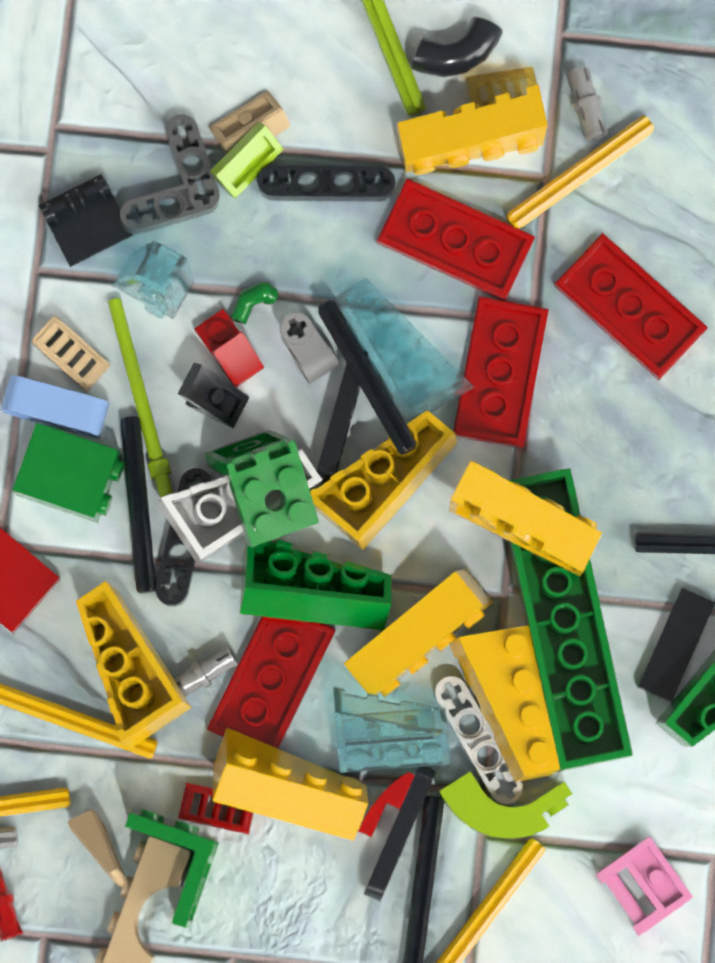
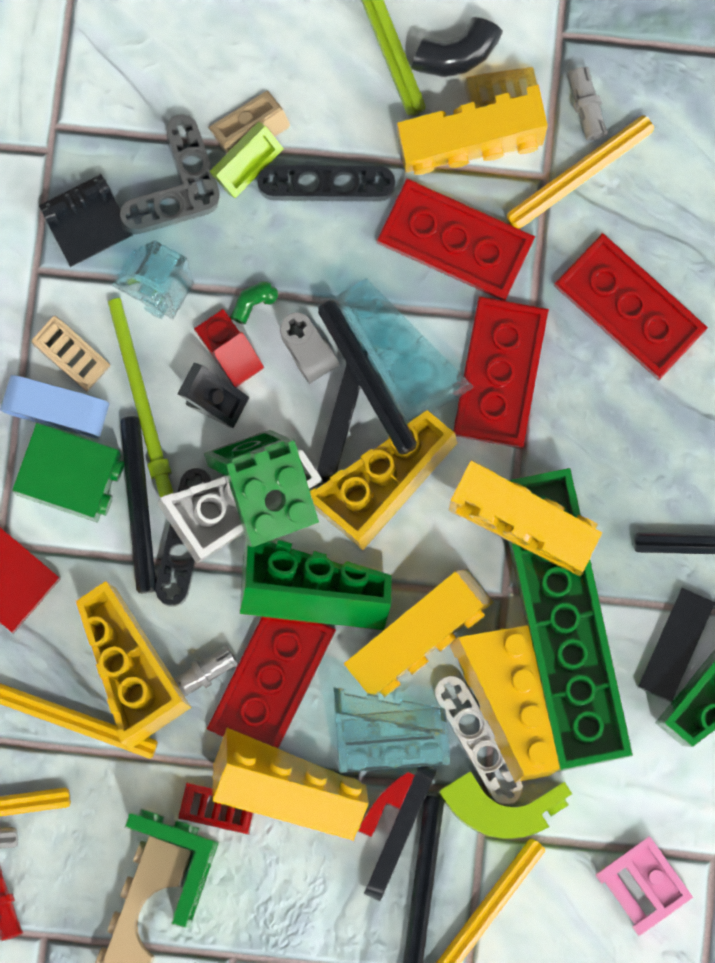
(95, 838): tan slope -> none

